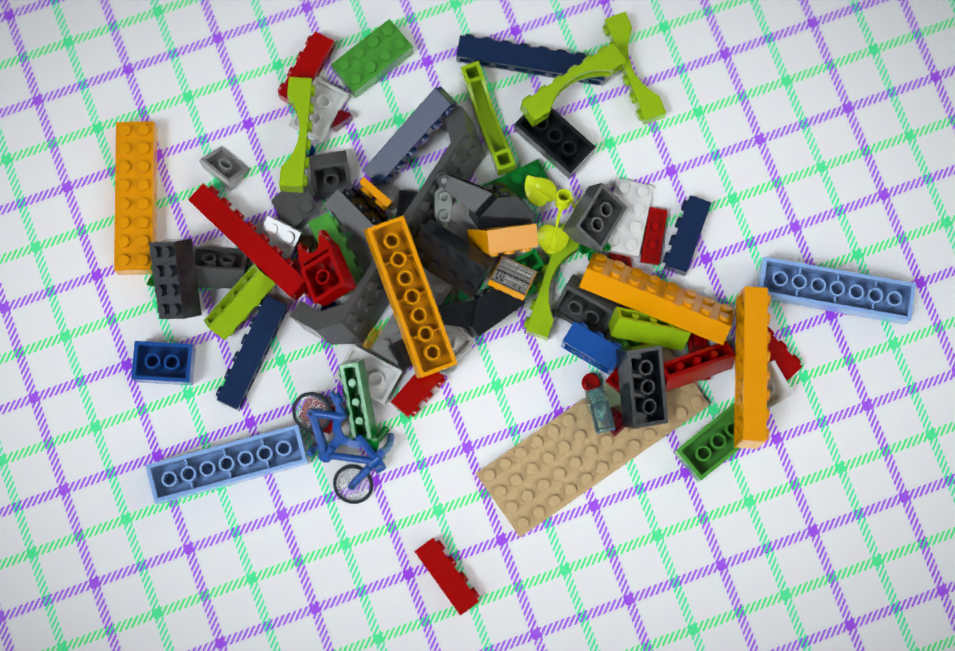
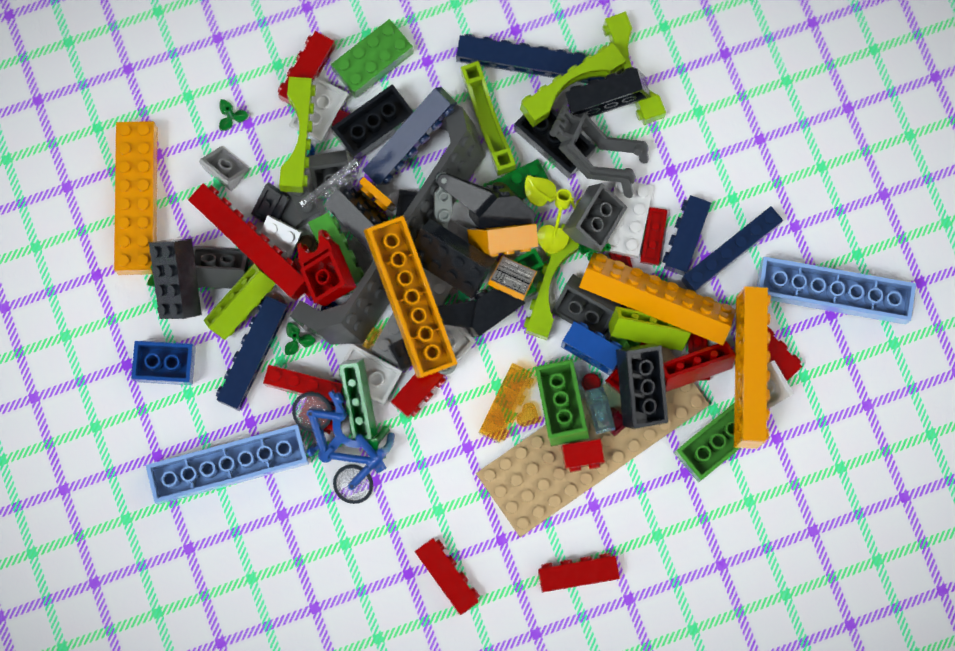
(227, 109): none -> green plant
(270, 202): none -> black plate
(293, 332): none -> green plant
(299, 383): none -> red brick
(343, 177): none -> clear wing
(372, 123): none -> black brick
(505, 403): none -> clear yellow brick
(528, 415): none -> clear yellow tile
(561, 402): none -> bright green brick
(567, 130): none -> dark grey piece
(578, 574): none -> red brick
(582, 455): none -> red brick
(608, 93): none -> black brick
(732, 250): none -> dark blue brick

